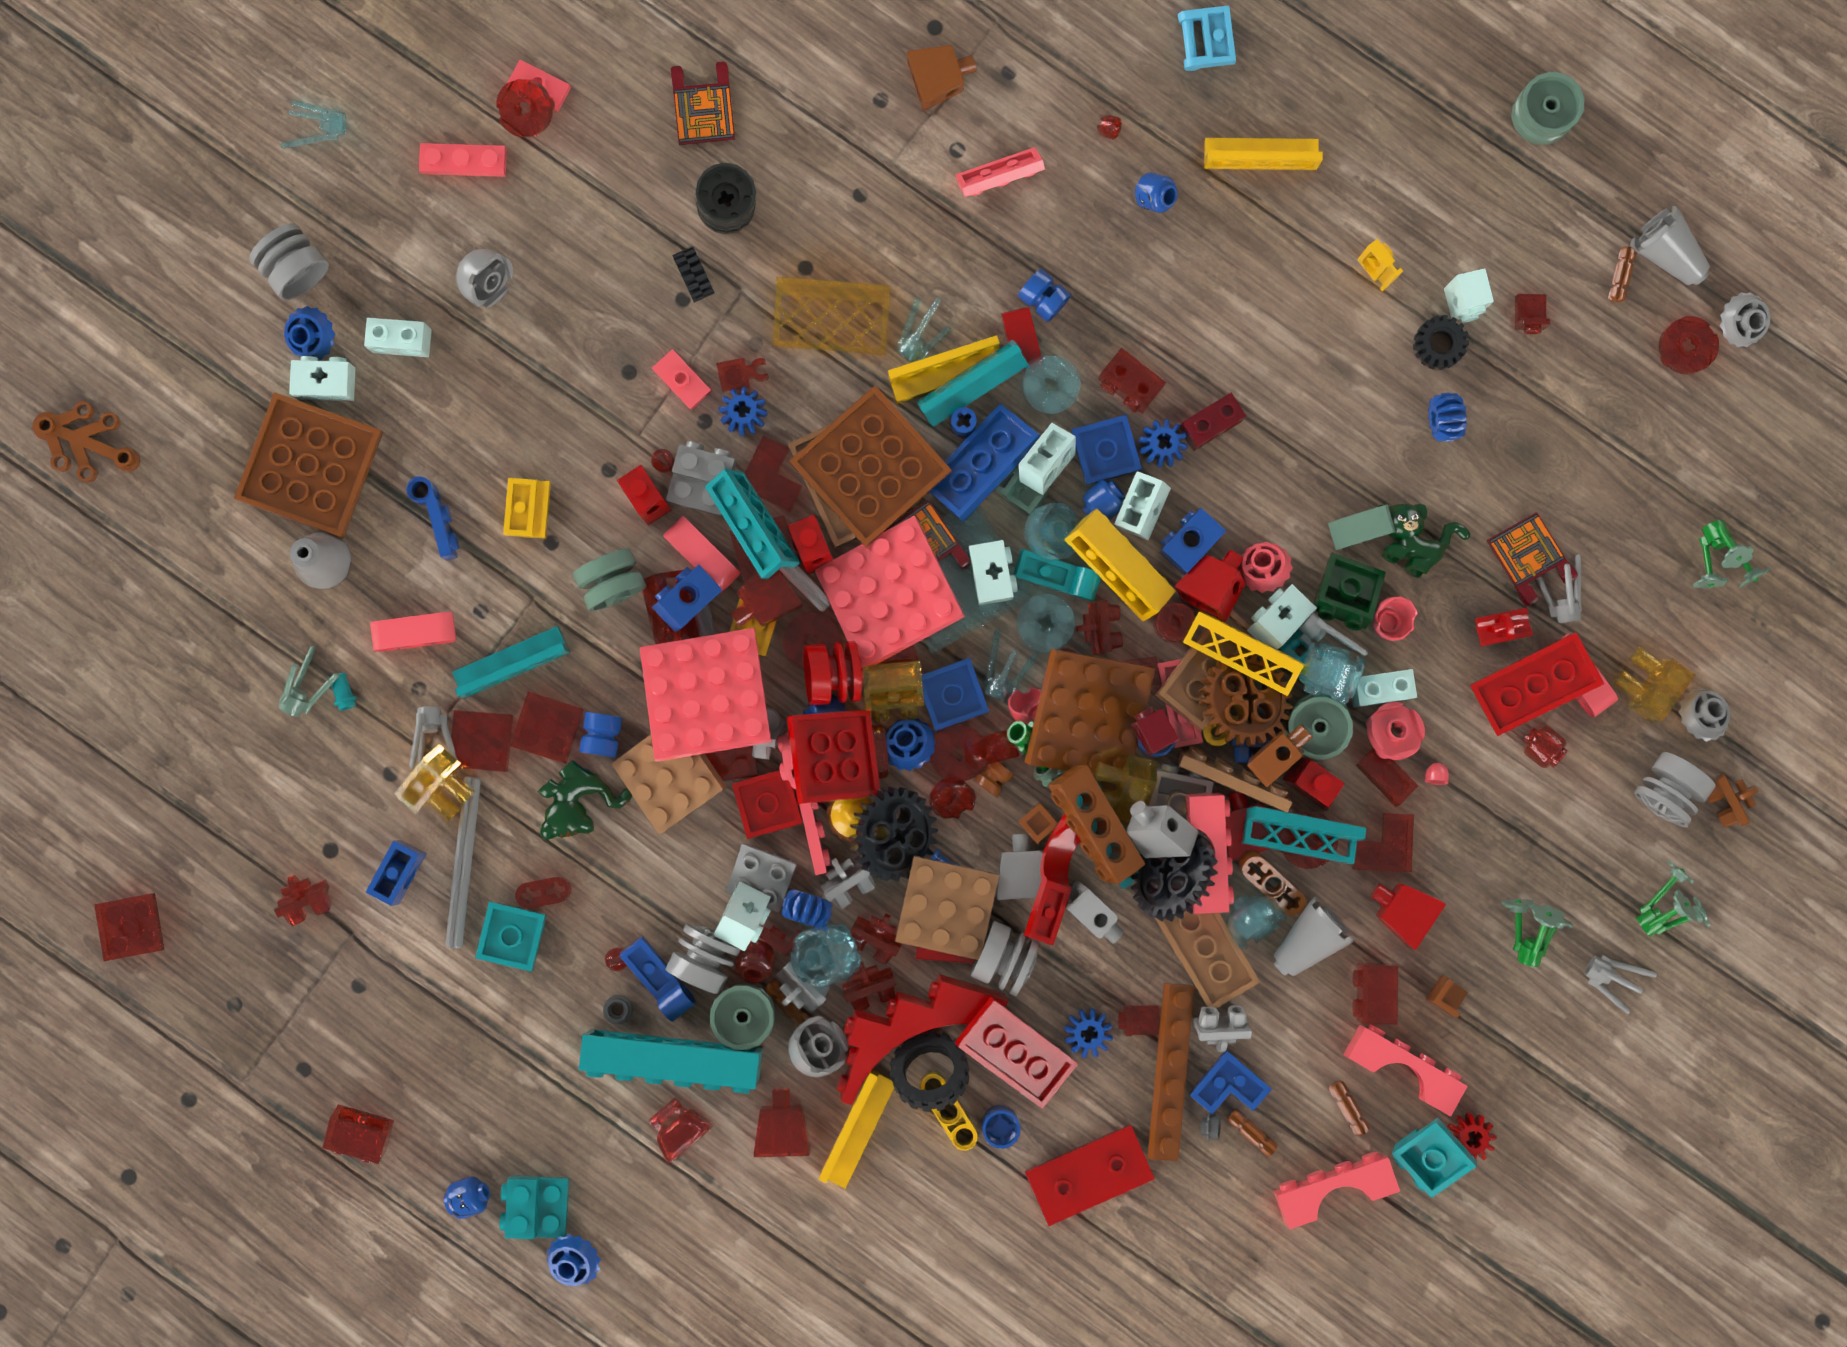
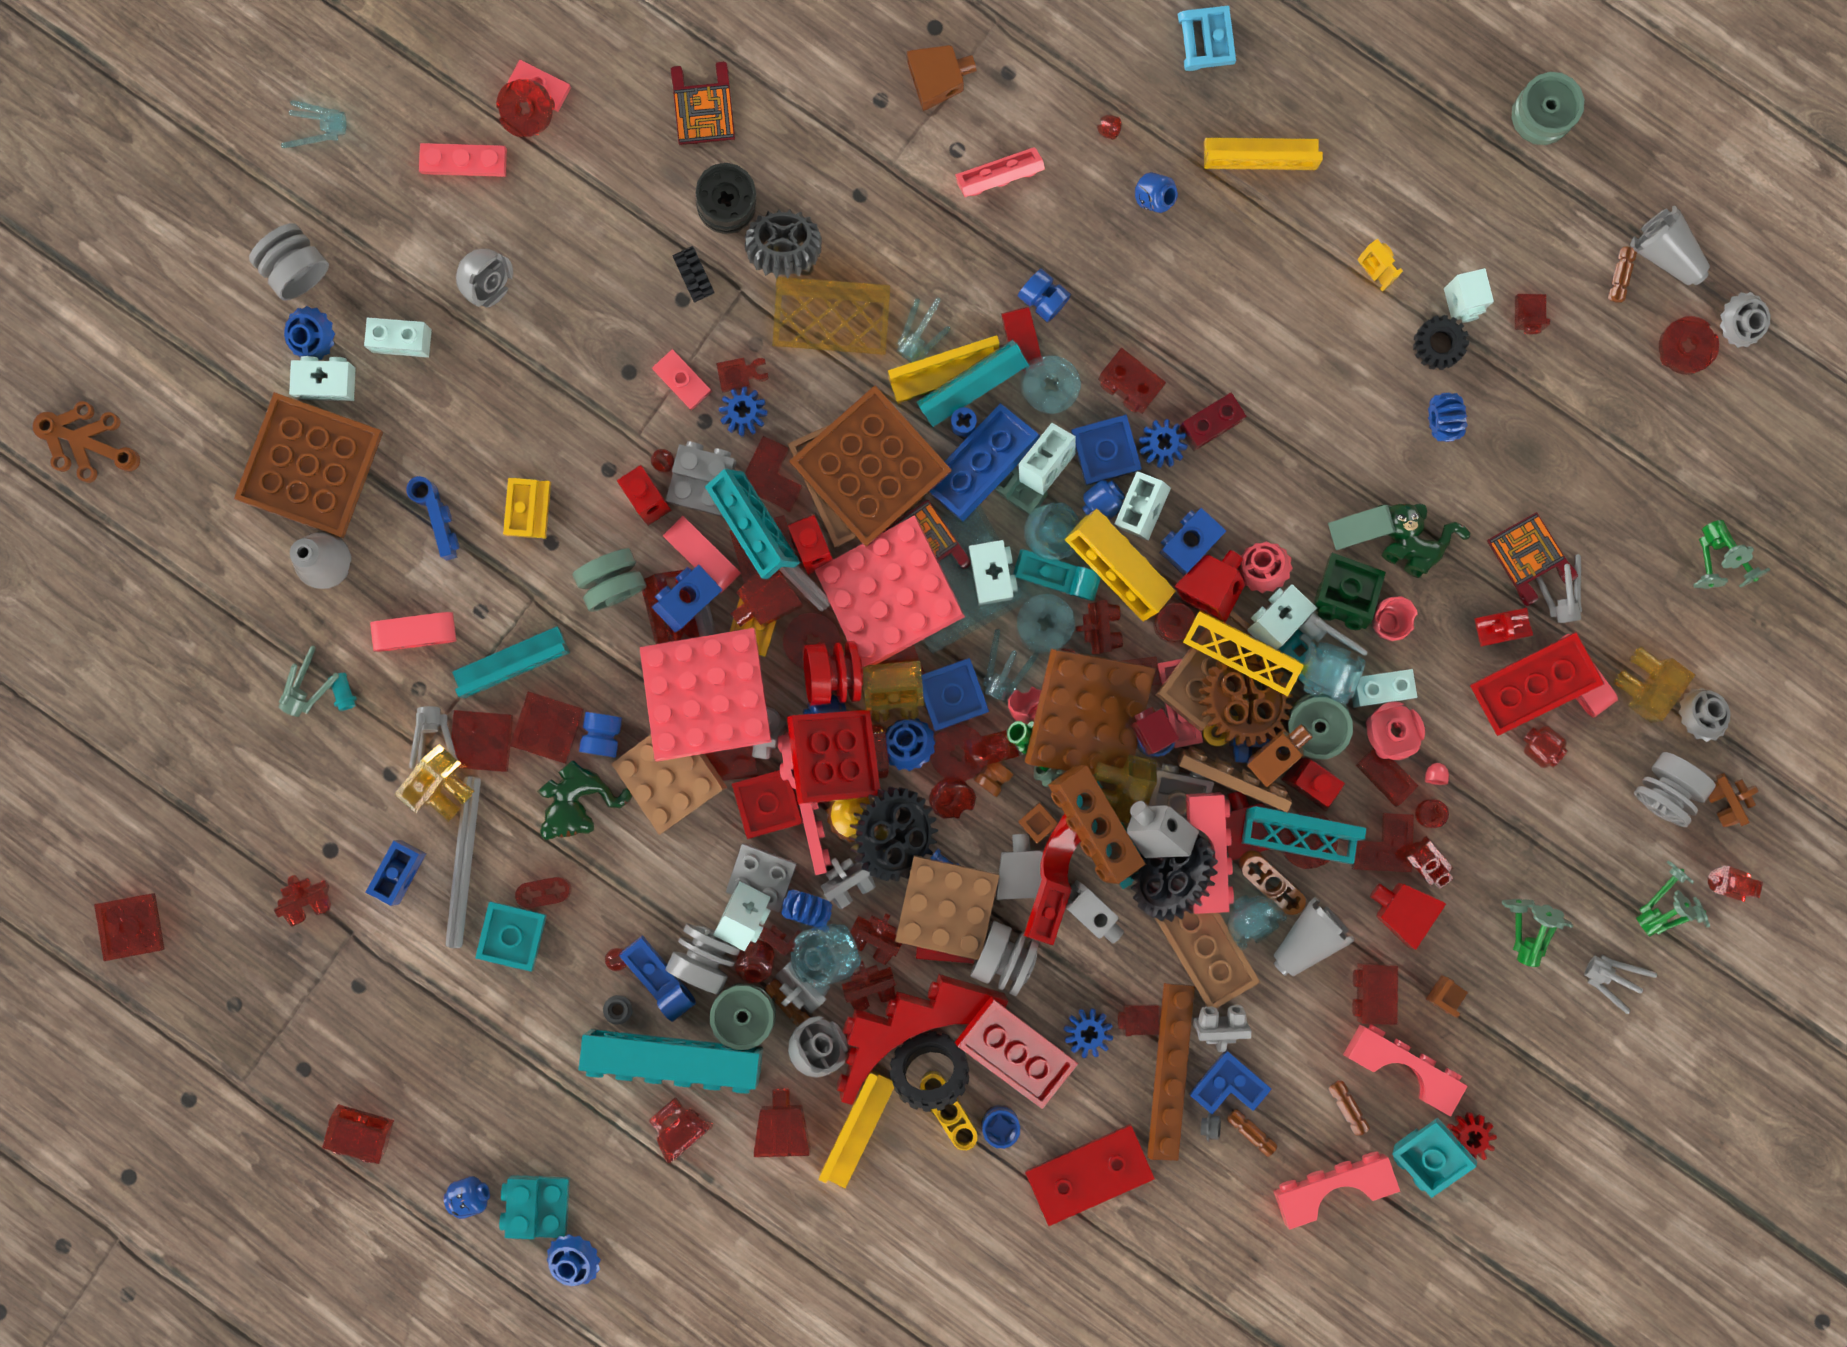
(782, 252): none -> dark grey gear
(1425, 812): none -> clear red wheel
(1430, 862): none -> clear red hips
(1734, 883): none -> clear red hips

